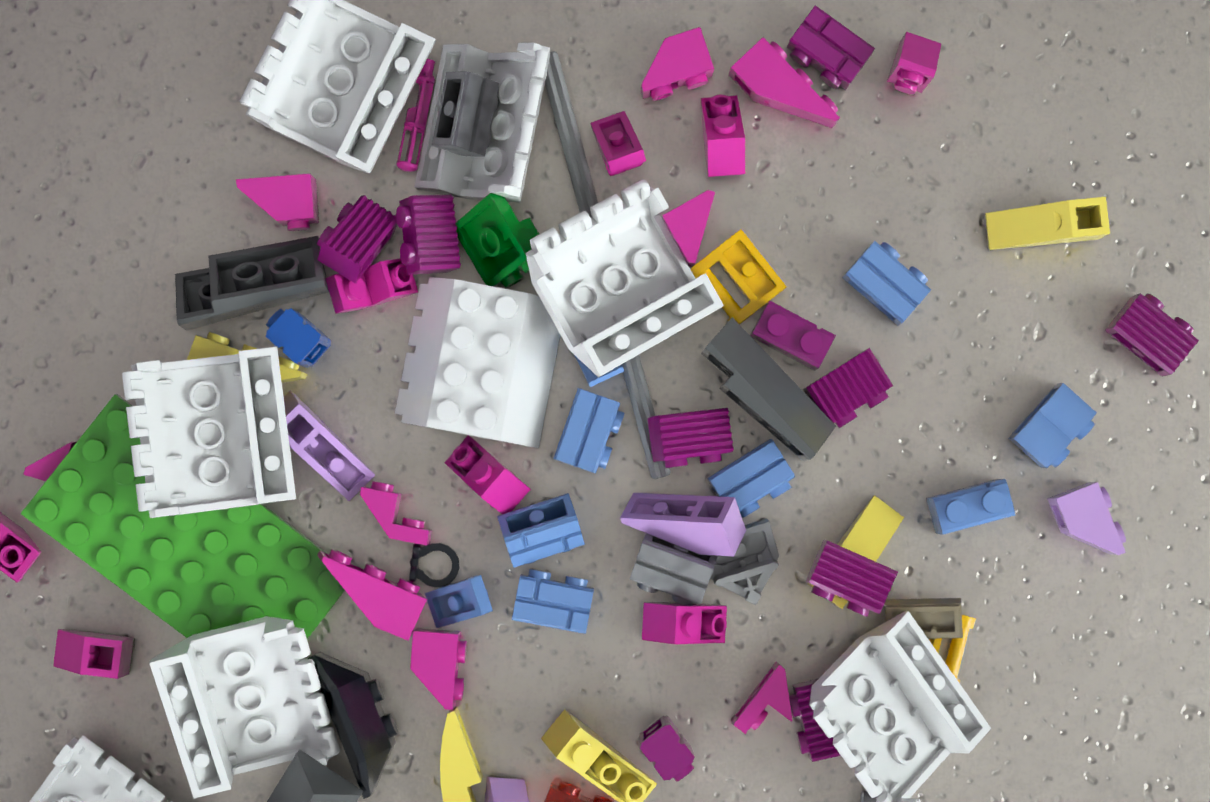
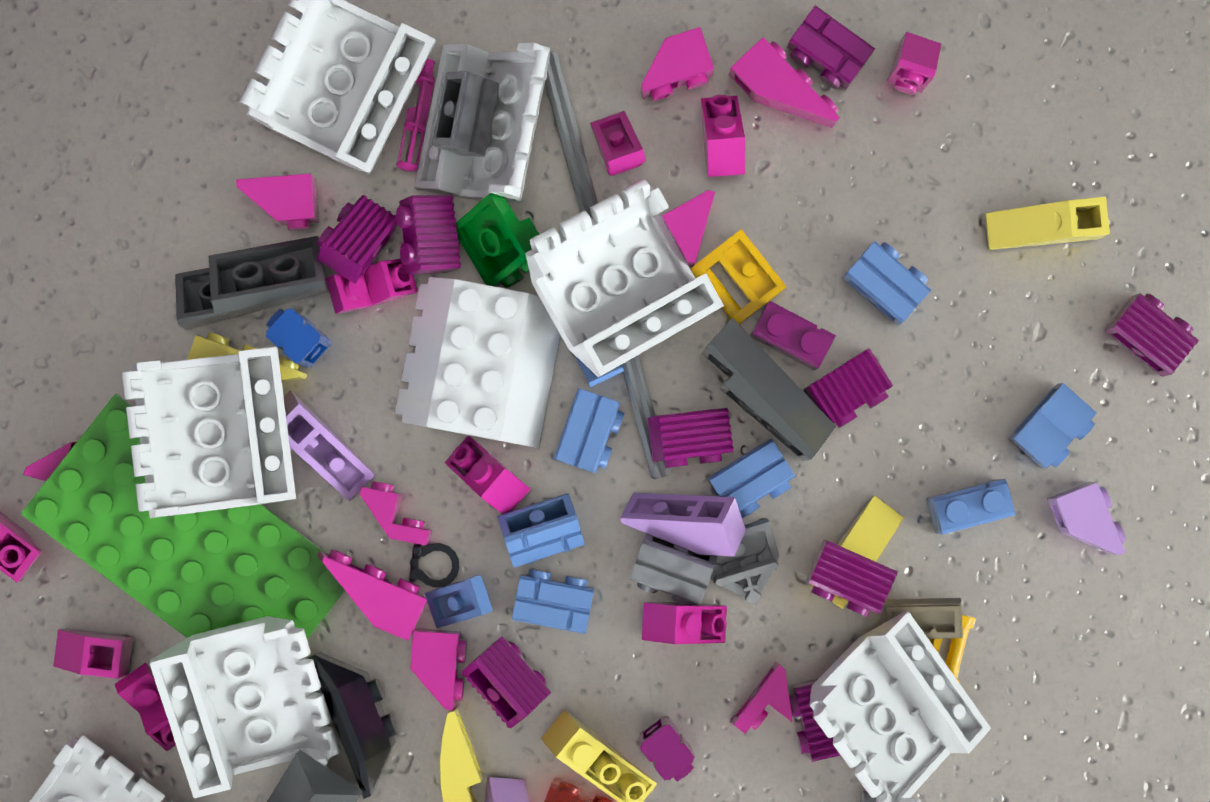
(143, 695): none -> dark pink slope
(506, 681): none -> magenta brick

